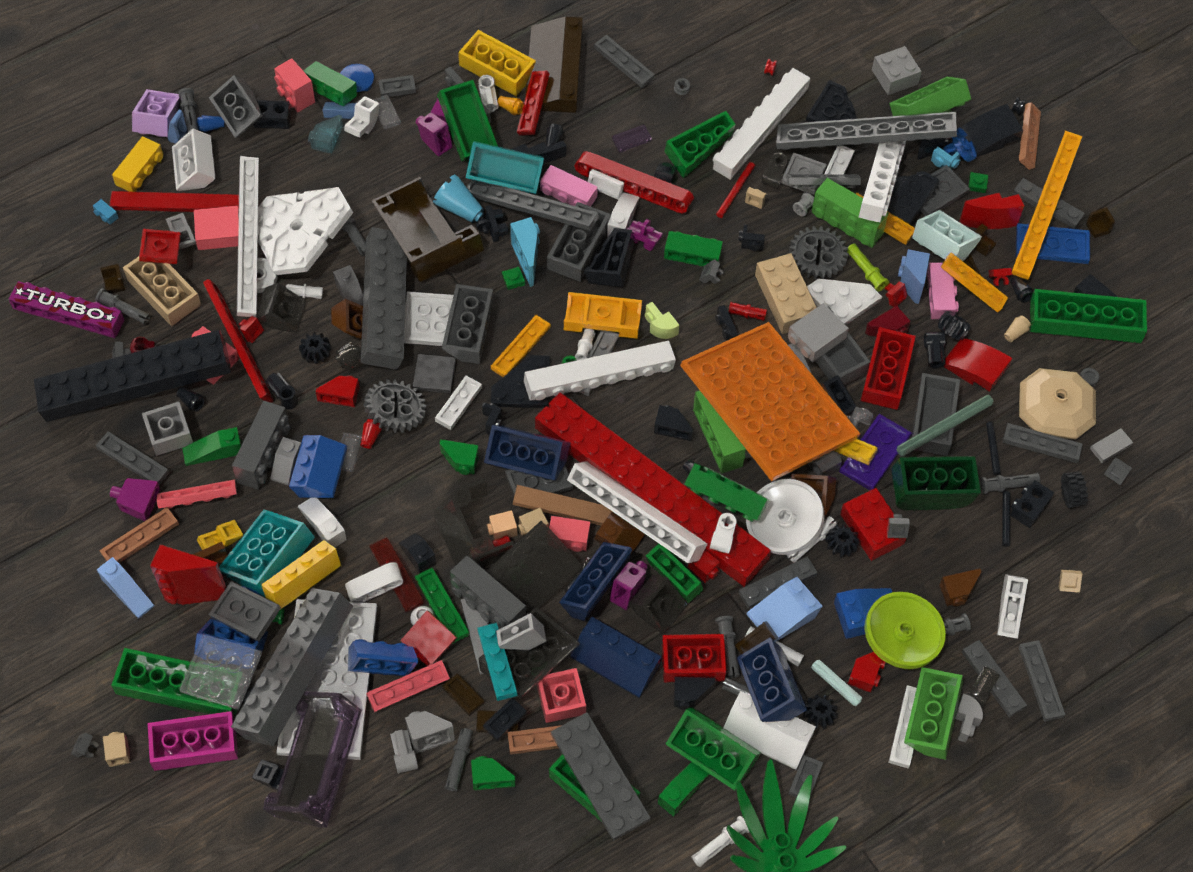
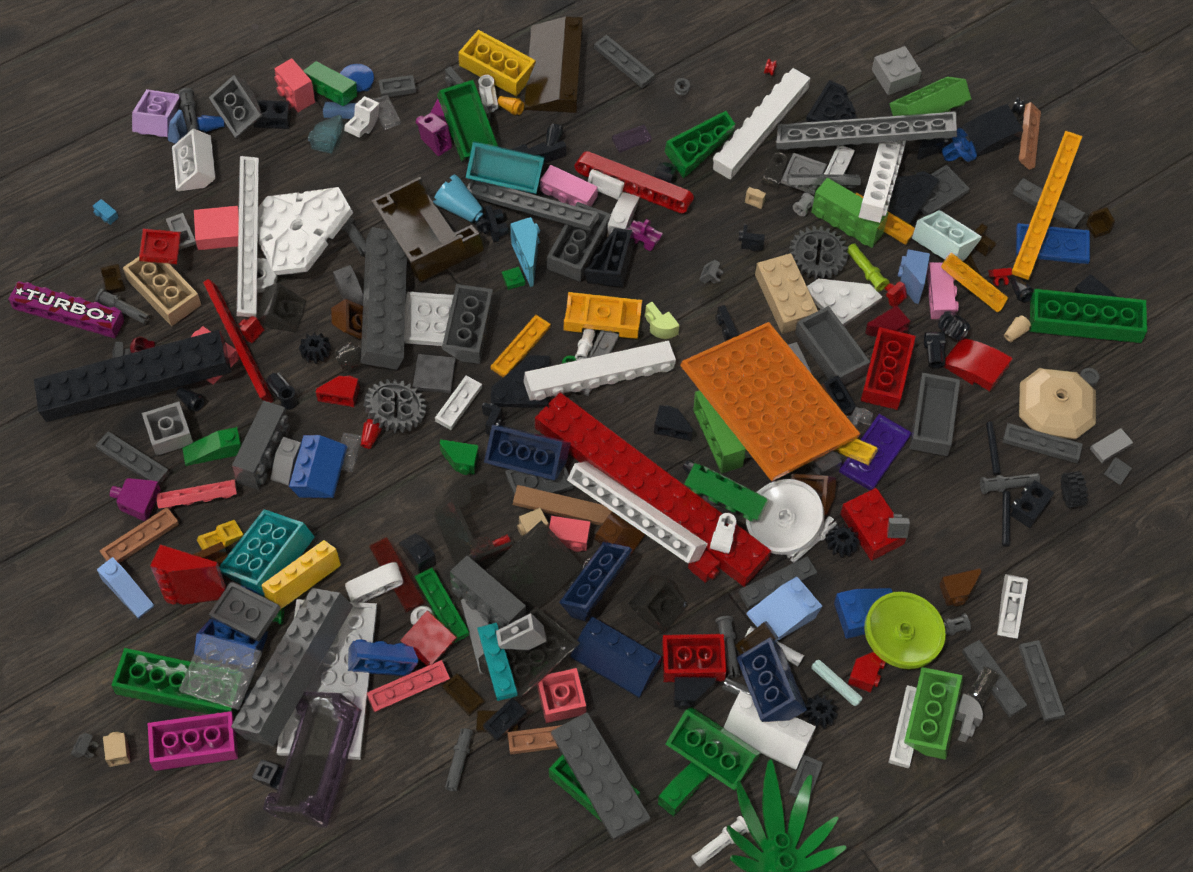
(138, 164): yellow brick -> none
(170, 201): red tile -> none
(306, 291): white axle -> none
(323, 522): white slope -> none
(404, 756): light grey piece -> none
(428, 731): light grey slope -> none
(490, 774): green slope -> none
(502, 525): light nougat brick -> none
(533, 103): red tile -> none
(628, 584): magenta torso -> none
(679, 576): green brick -> none
(692, 249): green brick -> none
(735, 190): red bar -> none
(747, 311): red pin -> none
(817, 332): light grey brick -> none
(935, 482): dark green brick -> none
(941, 158): medium azure bracket -> none
(944, 425): sand green axle -> none
(978, 182): green plate -> none
(992, 211): red slope -> none
(1070, 581): tan plate -> none

